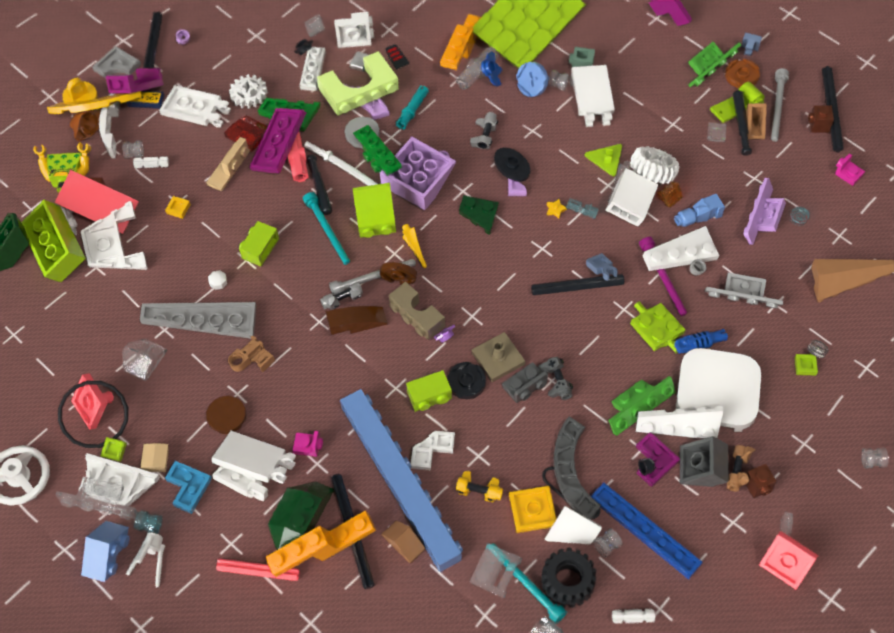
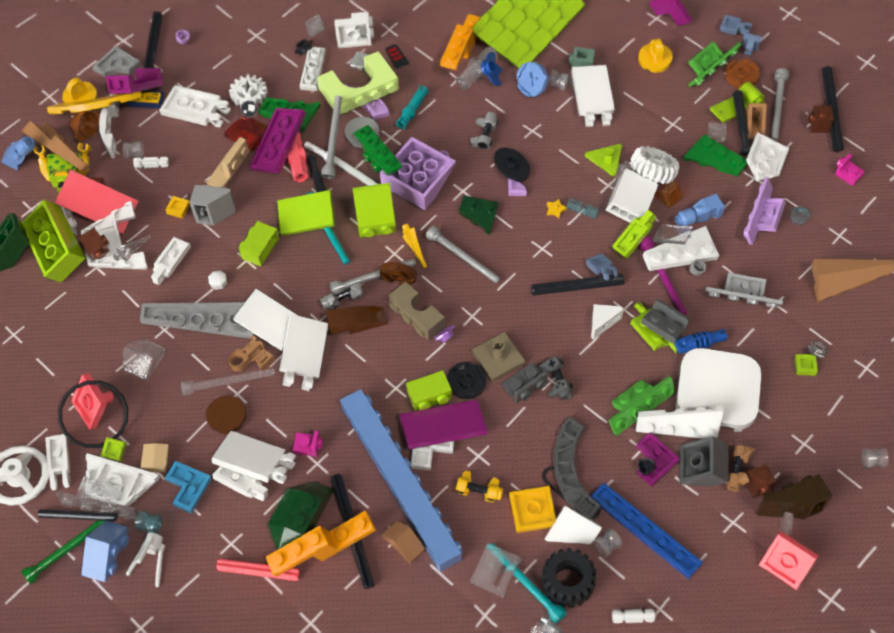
(17, 151): none -> medium blue piece
(33, 572): none -> green piece
(48, 137): none -> medium nougat wedge
(58, 460): none -> white hinge
(79, 515): none -> black bar
(95, 244): none -> copper brick
(126, 251): none -> clear piece
(169, 259): none -> white hinge
(190, 387): none -> clear piece
(211, 204): none -> light grey slope
(249, 109): none -> black tile
(265, 318): none -> white tile
(303, 350): none -> white tile
(306, 213): none -> lime tile
(328, 171): none -> light grey piece
(435, 234): none -> light grey piece
(443, 424): none -> magenta tile
(604, 318): none -> white slope
(634, 234): none -> lime hinge
(655, 56): none -> yellow tile
(666, 321): none -> dark grey bracket
(673, 234): none -> clear piece
(716, 155): none -> green wing
(733, 25): none -> sand blue plate
(766, 157): none -> white tile
(801, 499): none -> dark brown slope

